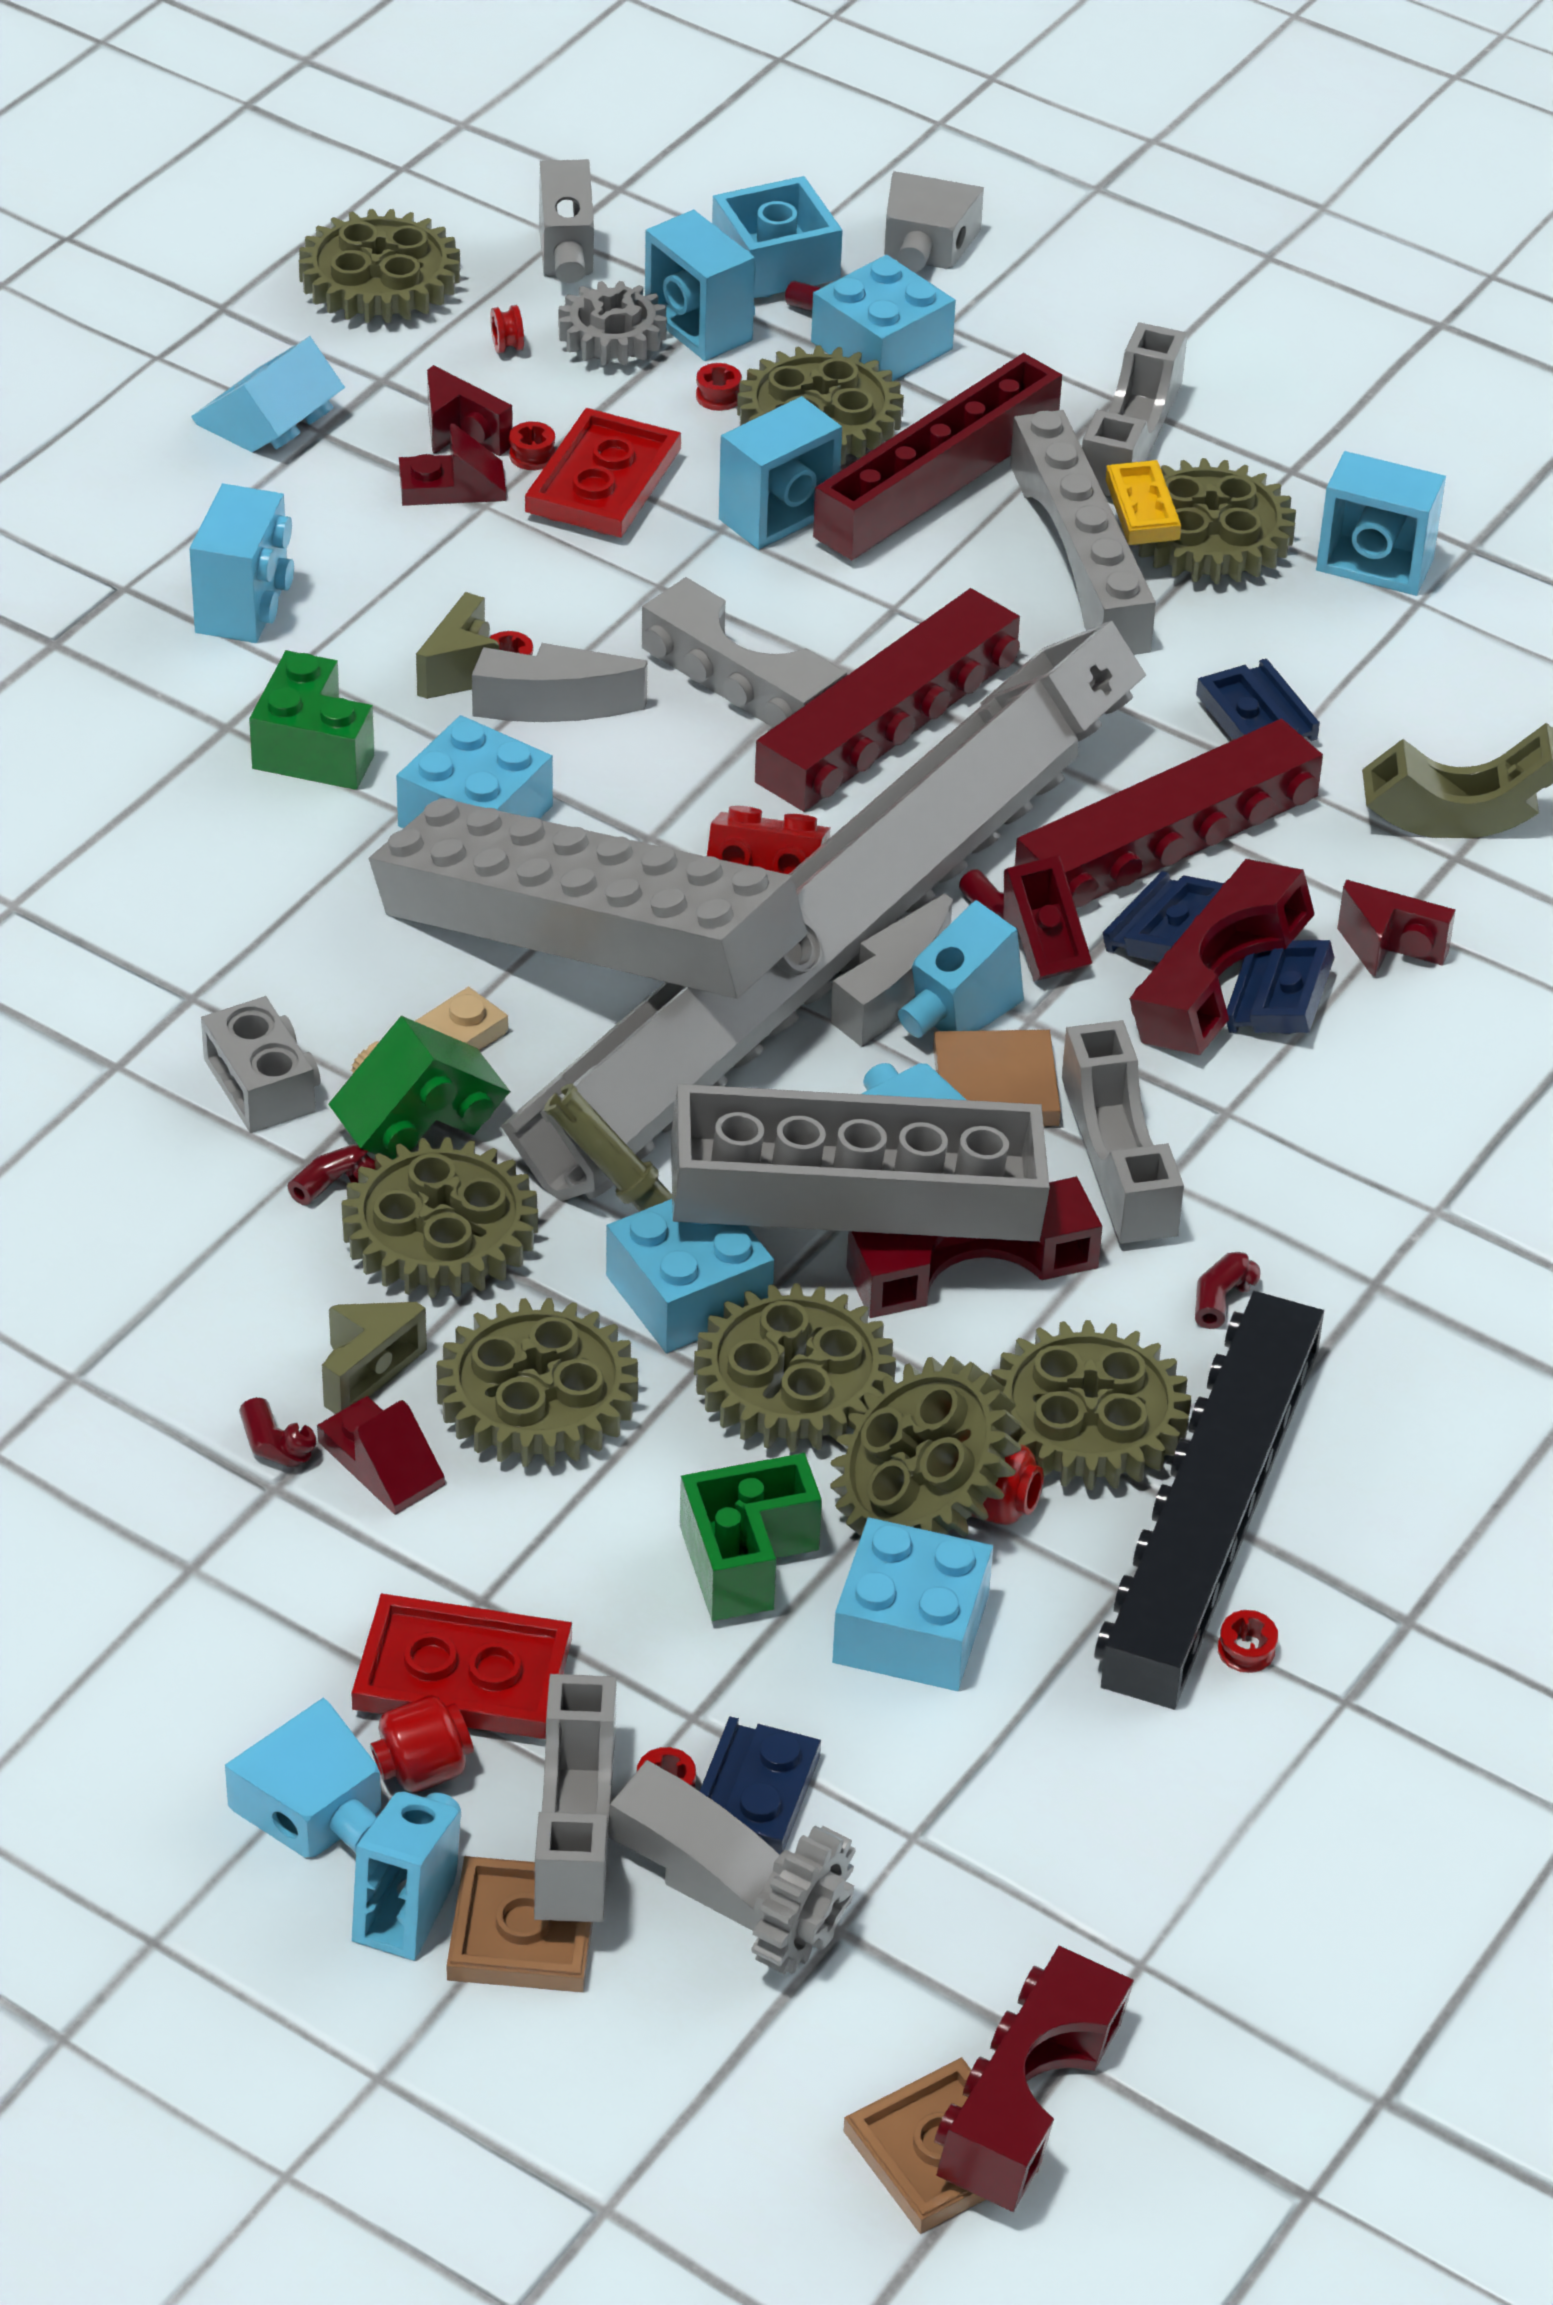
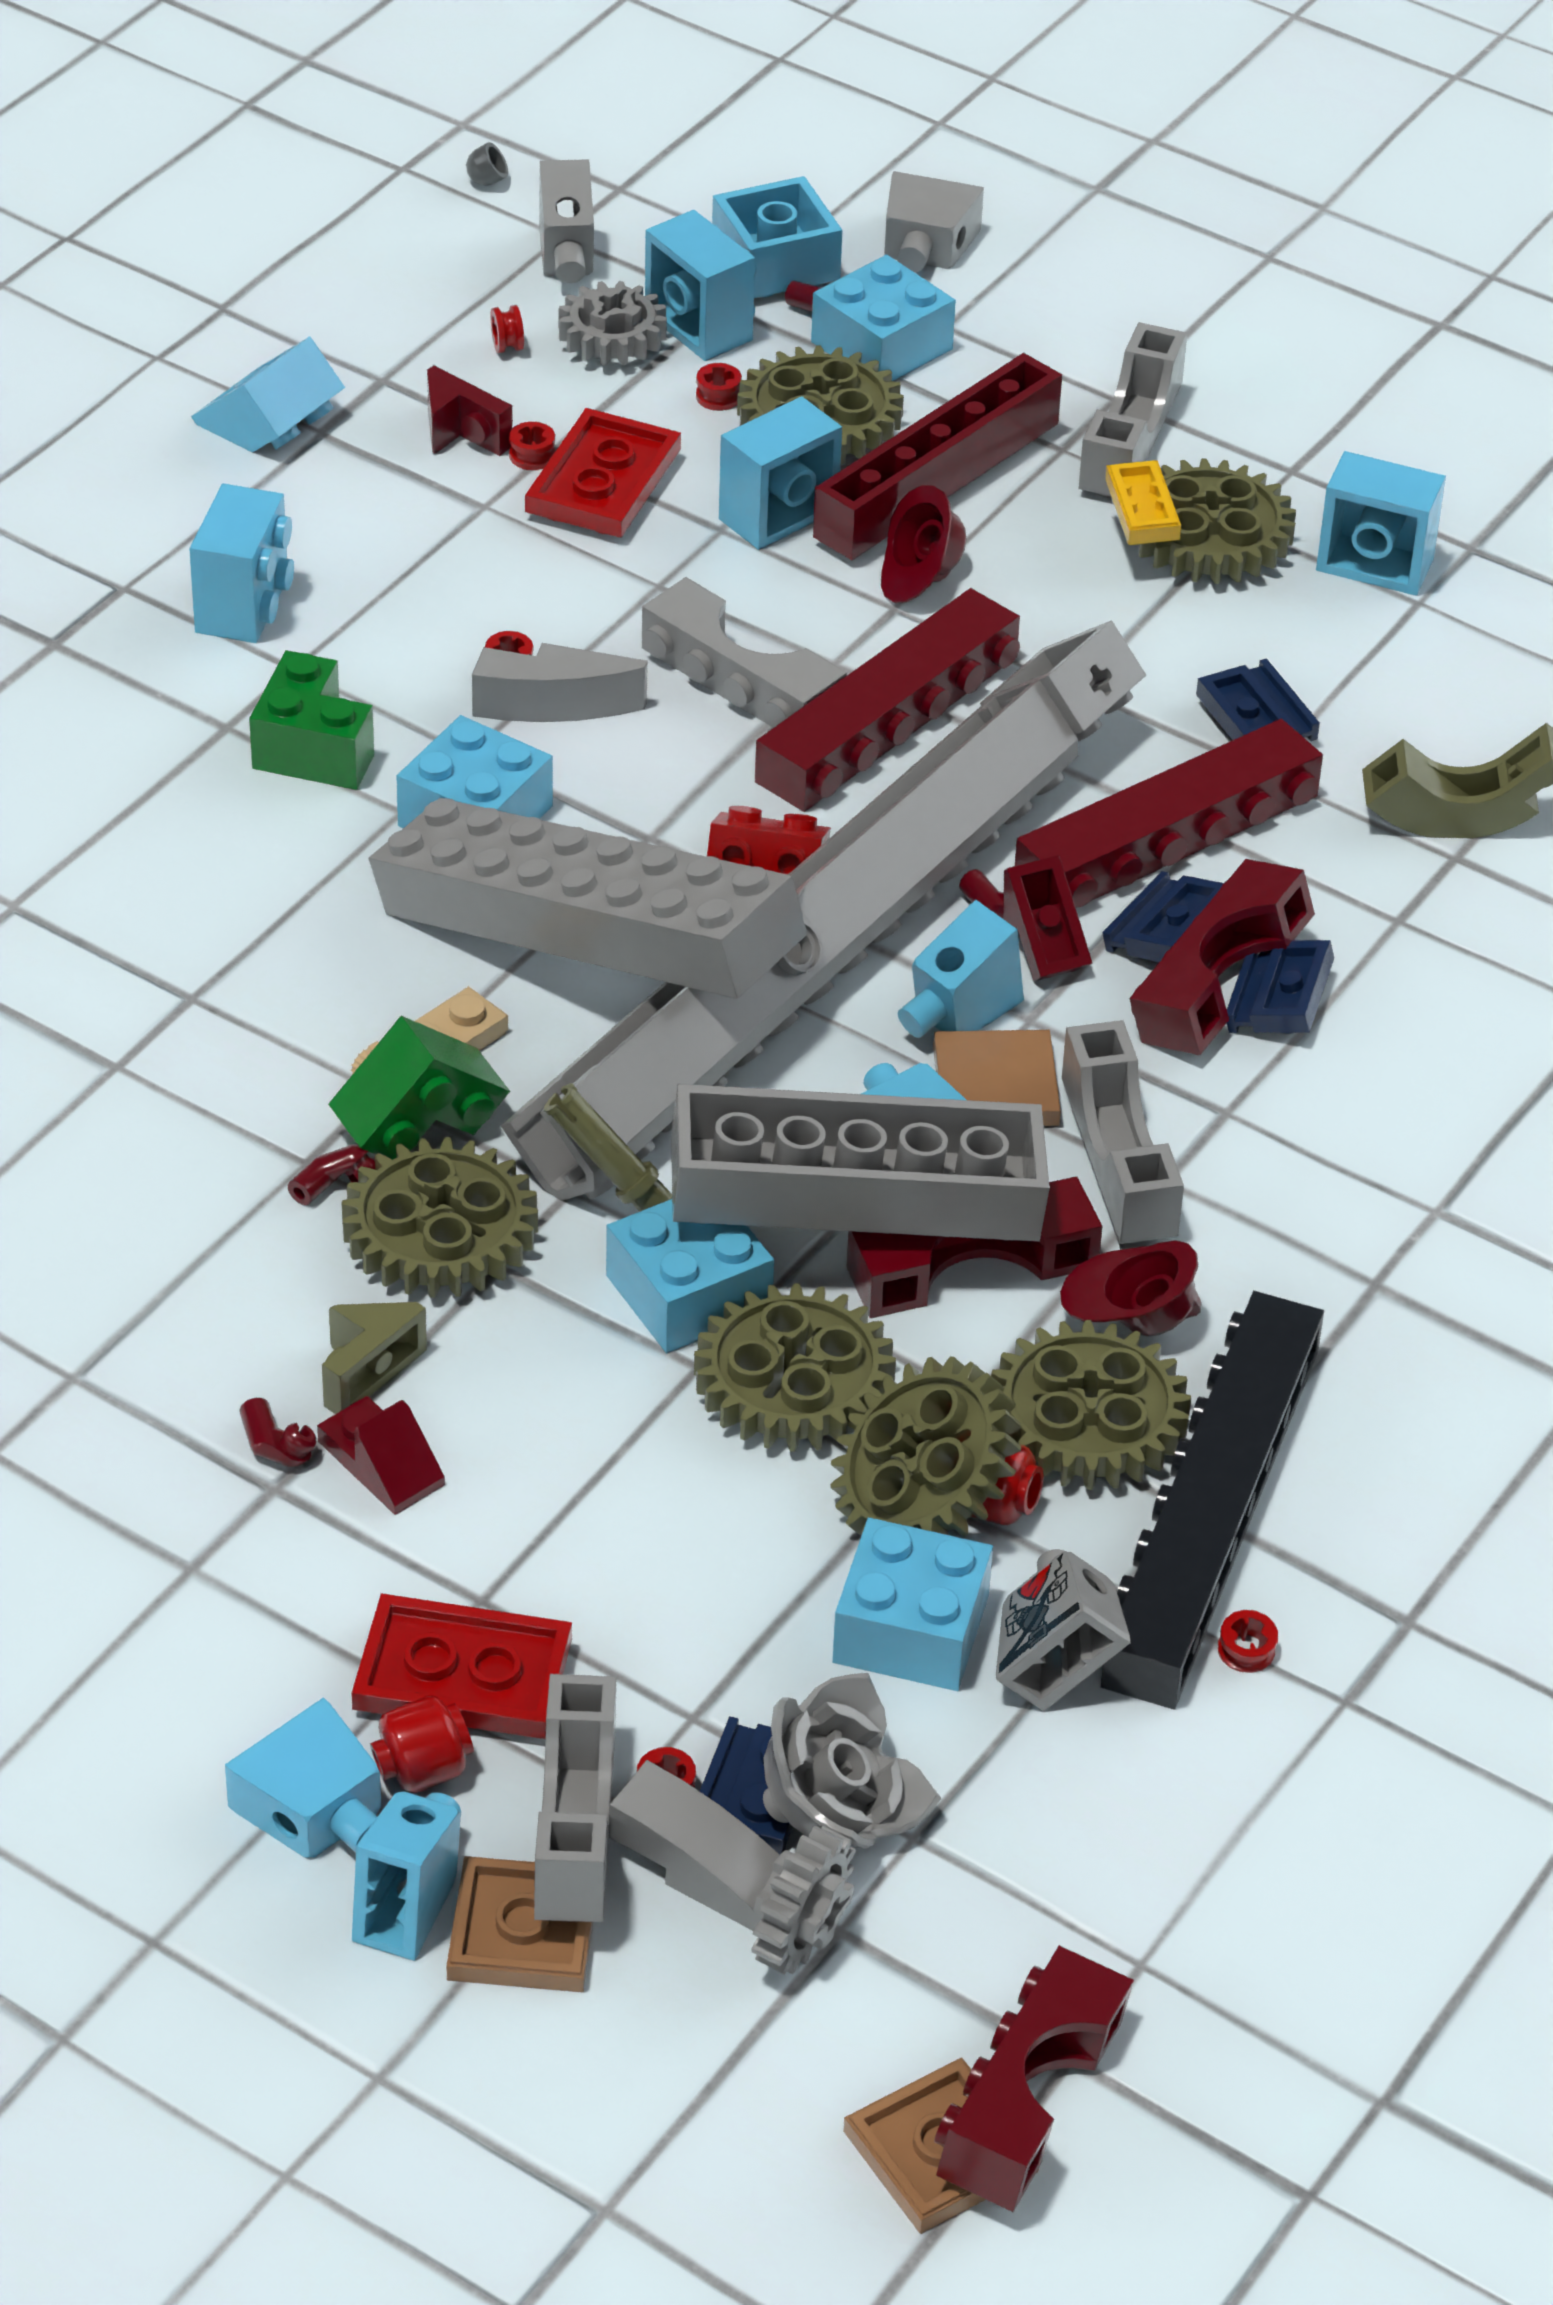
(259, 1063): light grey brick -> none
(379, 265): olive gear -> none
(453, 649): olive slope -> none
(463, 477): dark red slope -> none
(487, 165): none -> dark grey hinge
(537, 1382): olive gear -> none
(743, 1521): green brick -> none
(831, 1768): none -> light grey brick
(873, 992): light grey slope -> none
(921, 544): none -> dark red piece
(1058, 1629): none -> light grey torso
(1106, 575): light grey arch -> none
(1140, 1286): none -> dark red piece
(1230, 1271): dark red arm -> none
(1387, 921): dark red slope -> none

